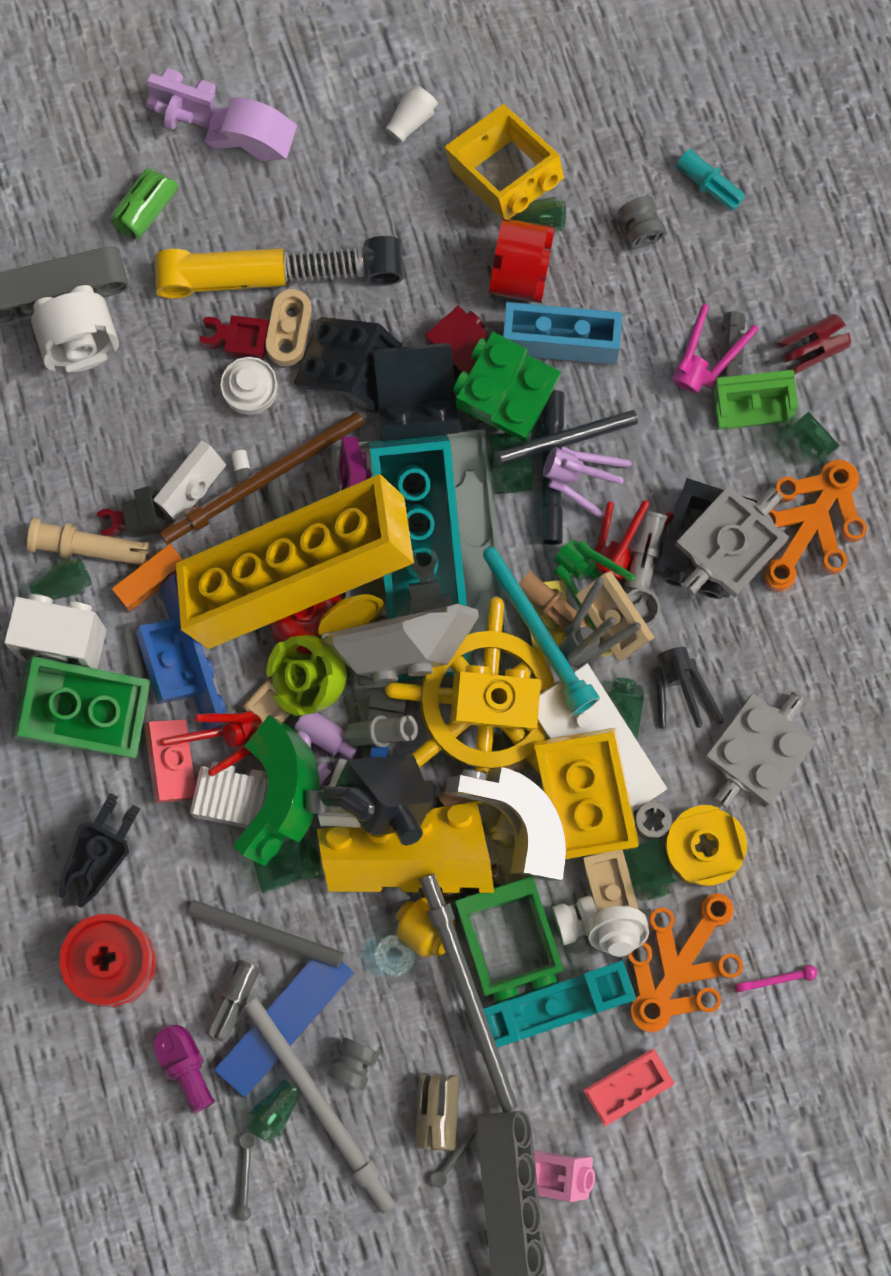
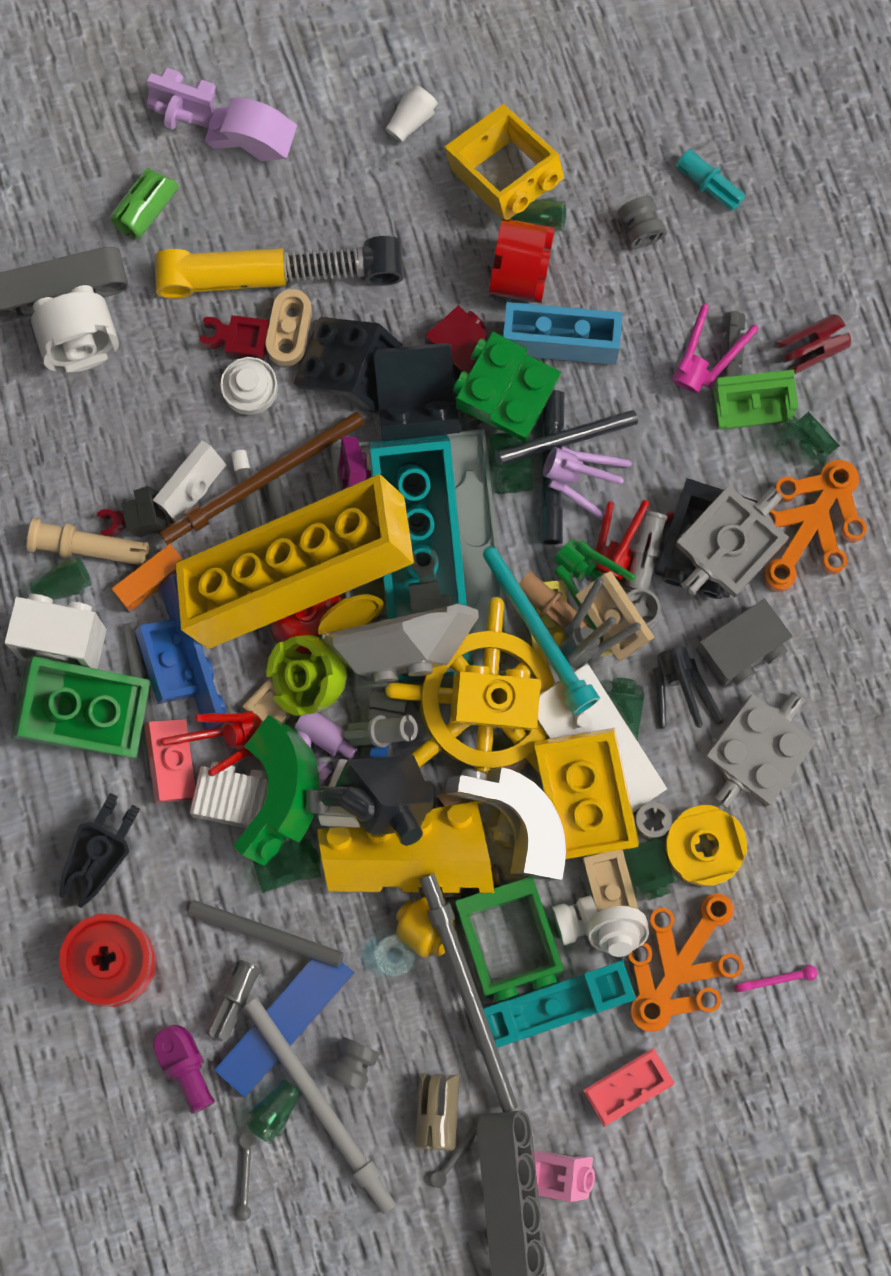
(744, 644): none -> dark grey brick

